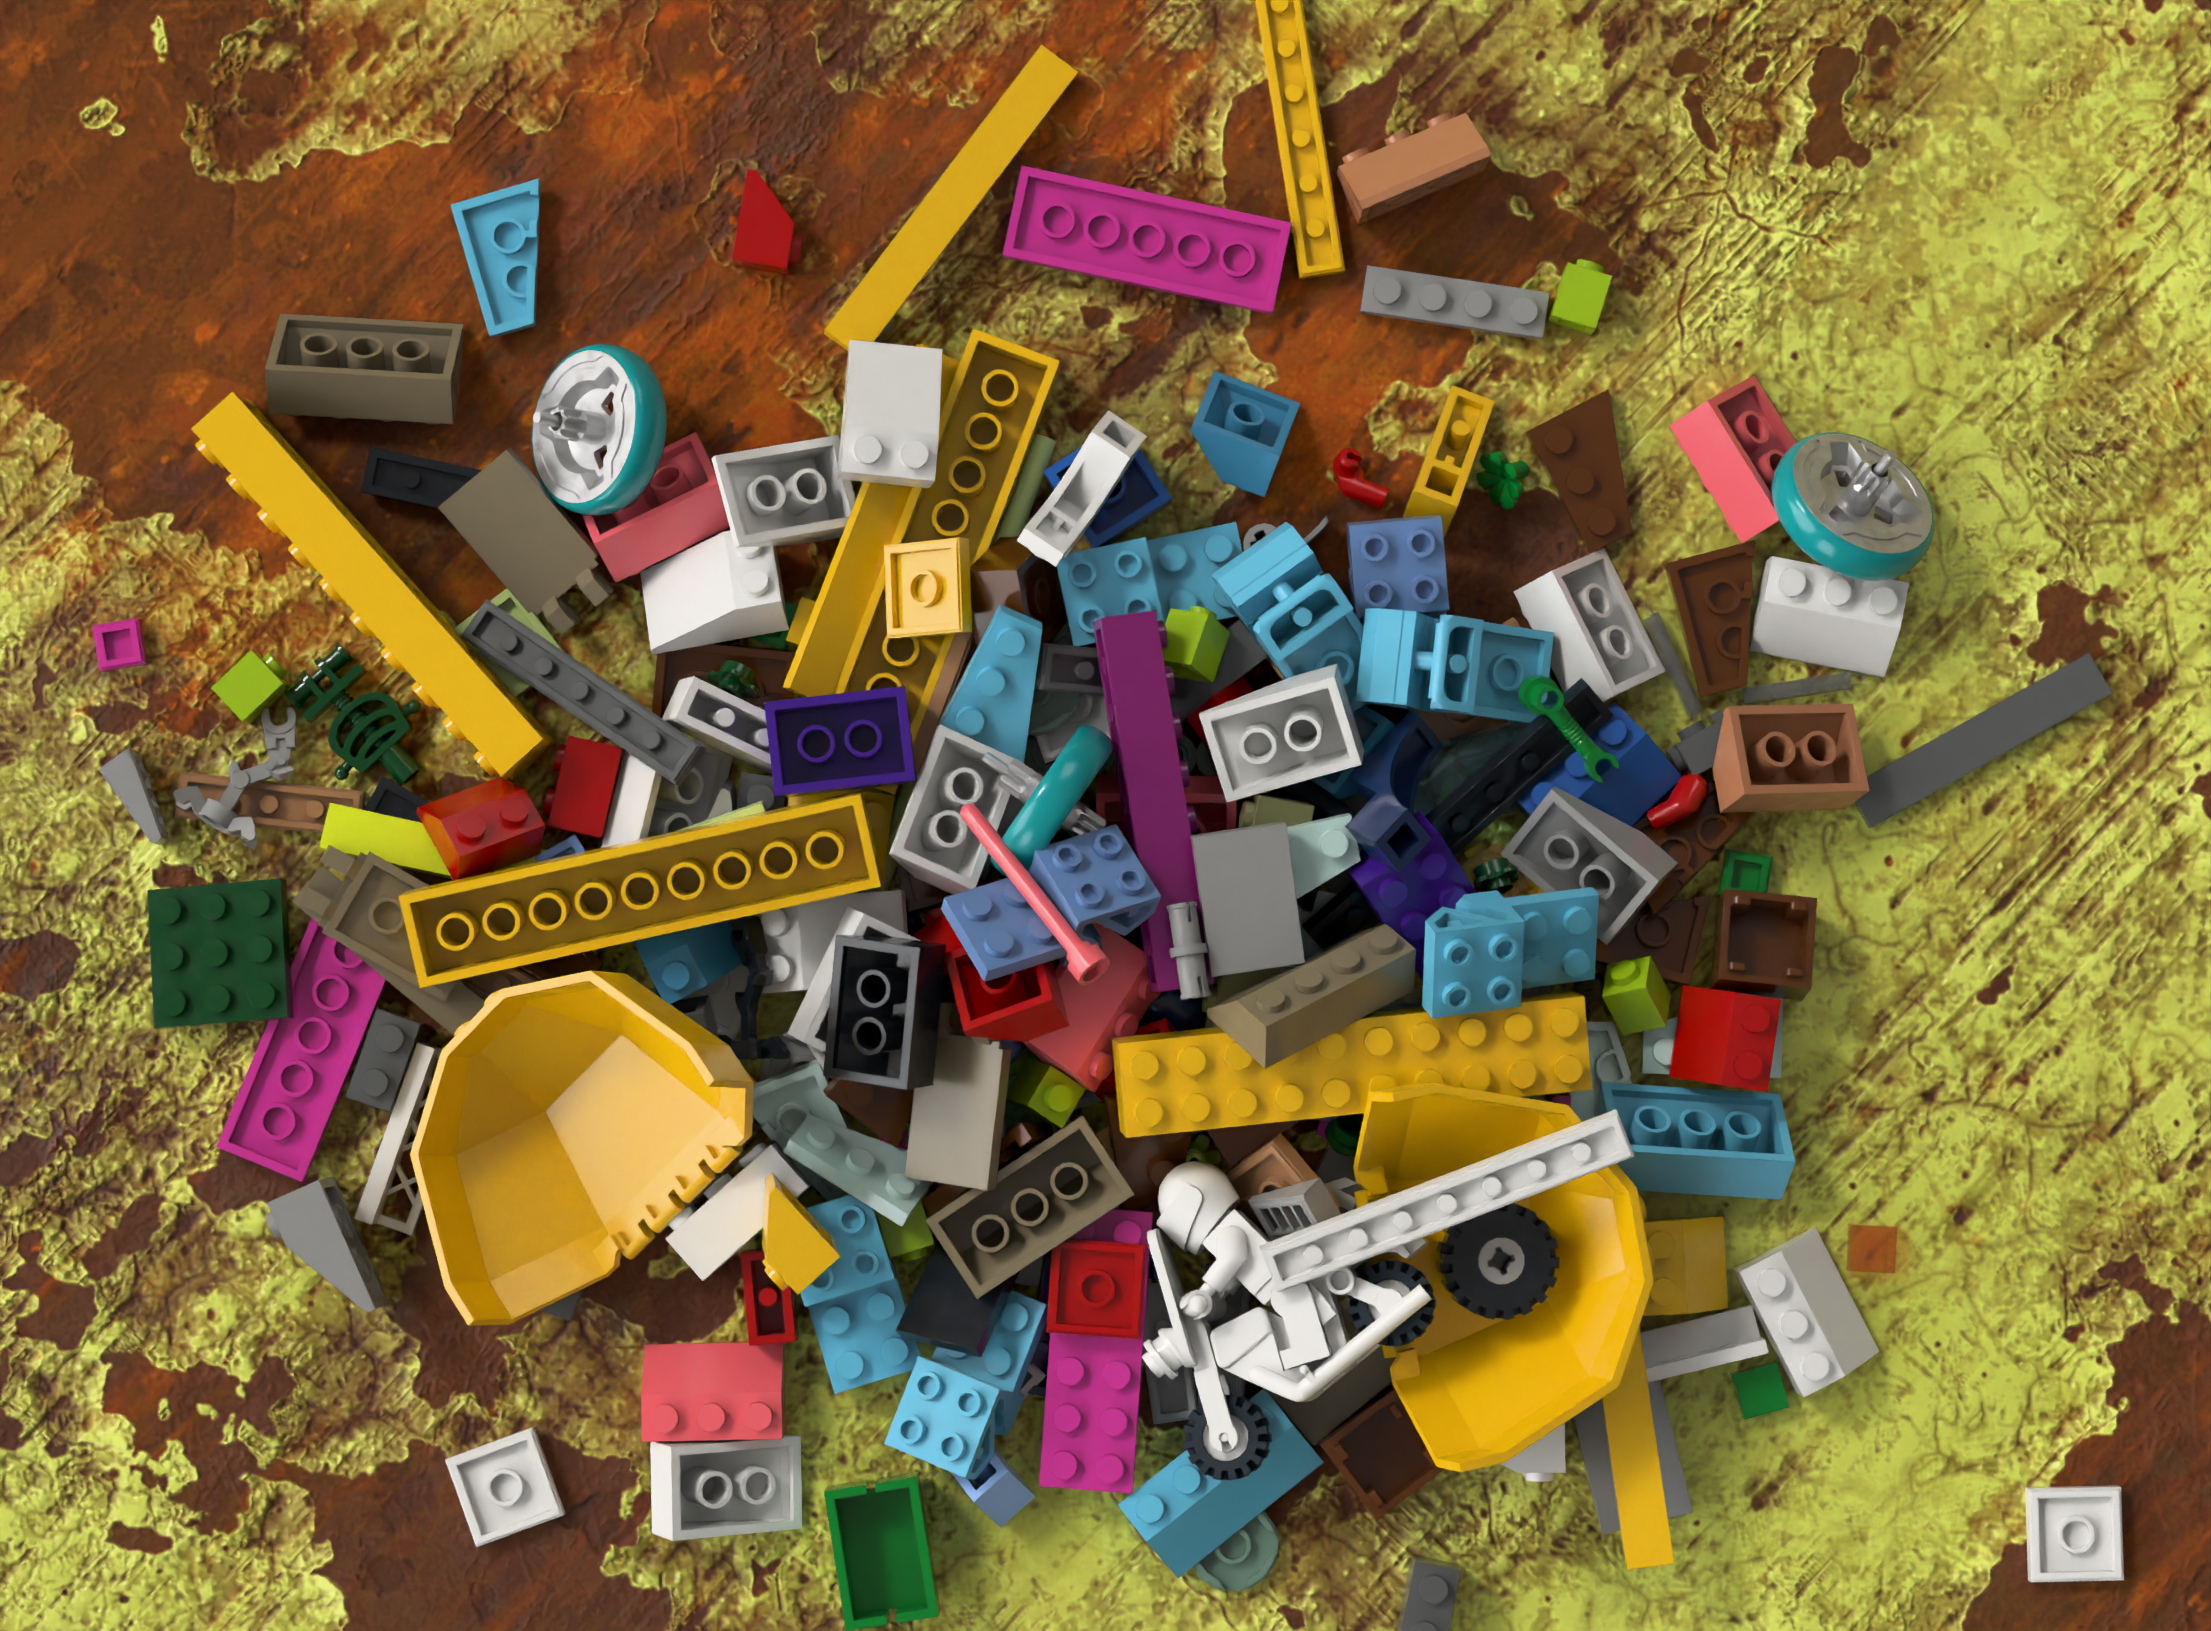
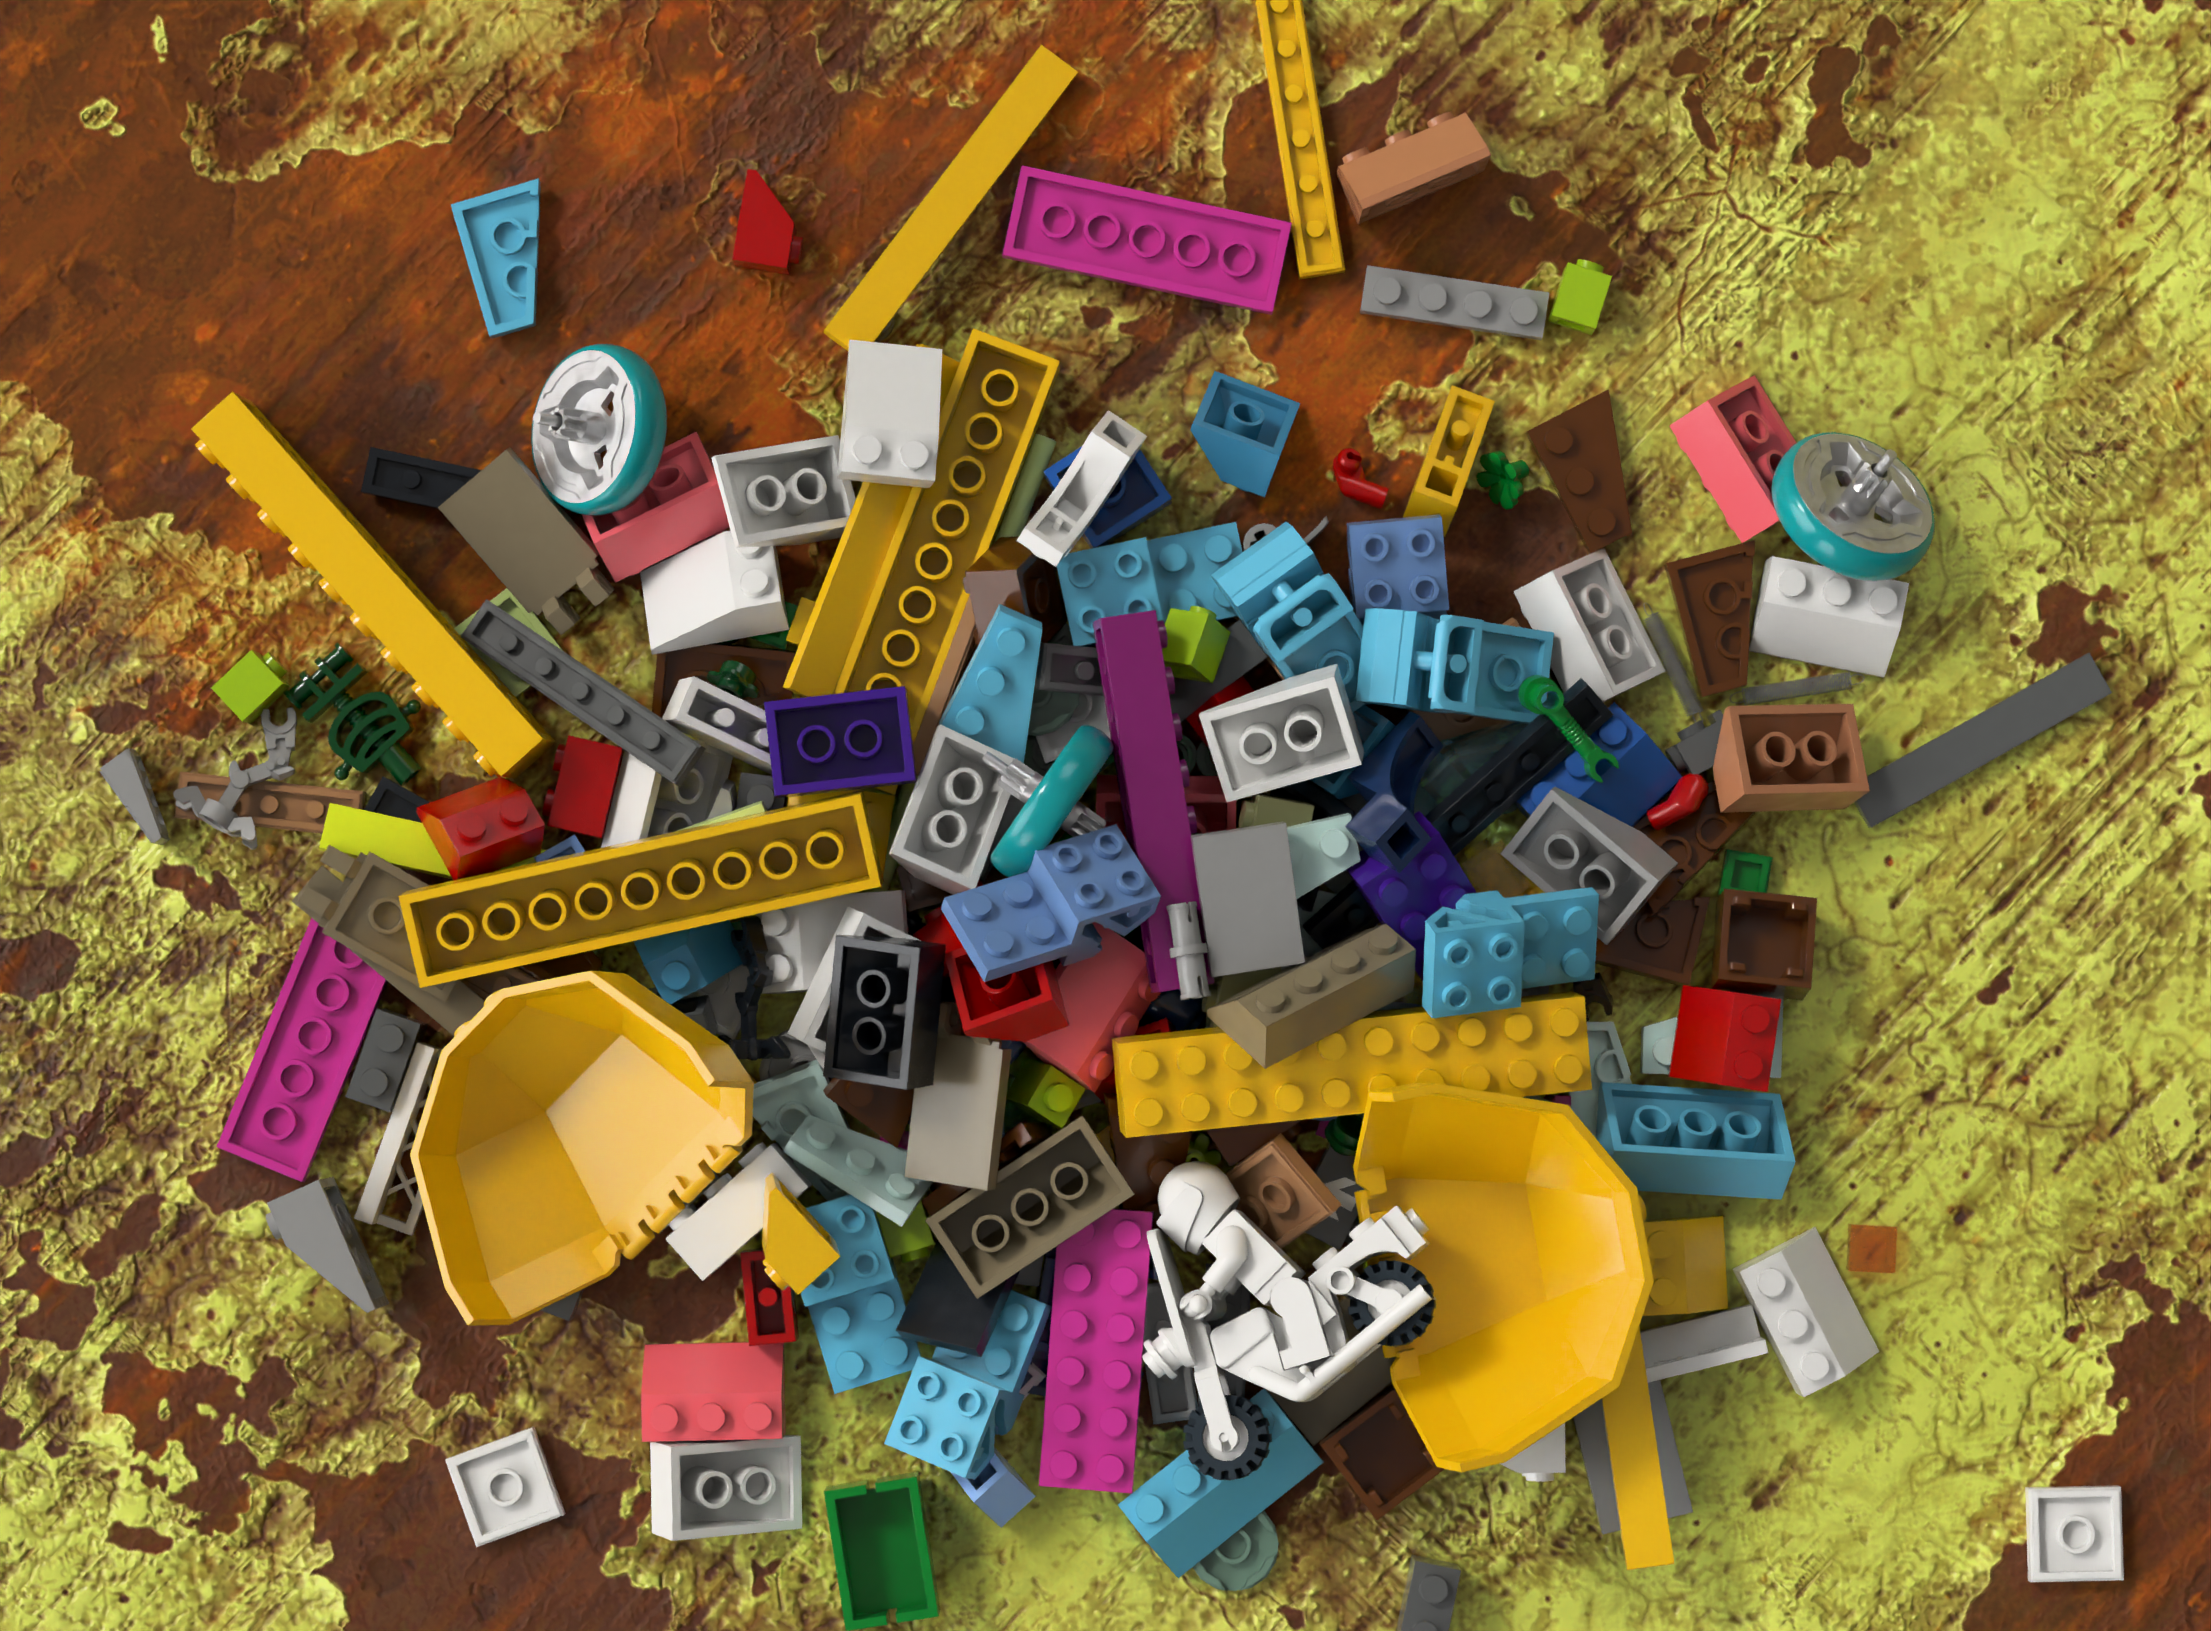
(120, 645): dark pink tile -> none
(220, 954): dark green plate -> none
(365, 369): dark tan slope -> none
(928, 588): yellow tile -> none
(1085, 960): coral piece -> none
(1097, 1288): red tile -> none
(1300, 1205): light grey slope -> none
(1446, 1201): white tile -> none
(1474, 1264): black wheel -> none
(1495, 875): dark green plate -> none
(1636, 995): lime brick -> none
(1759, 1390): green tile -> none

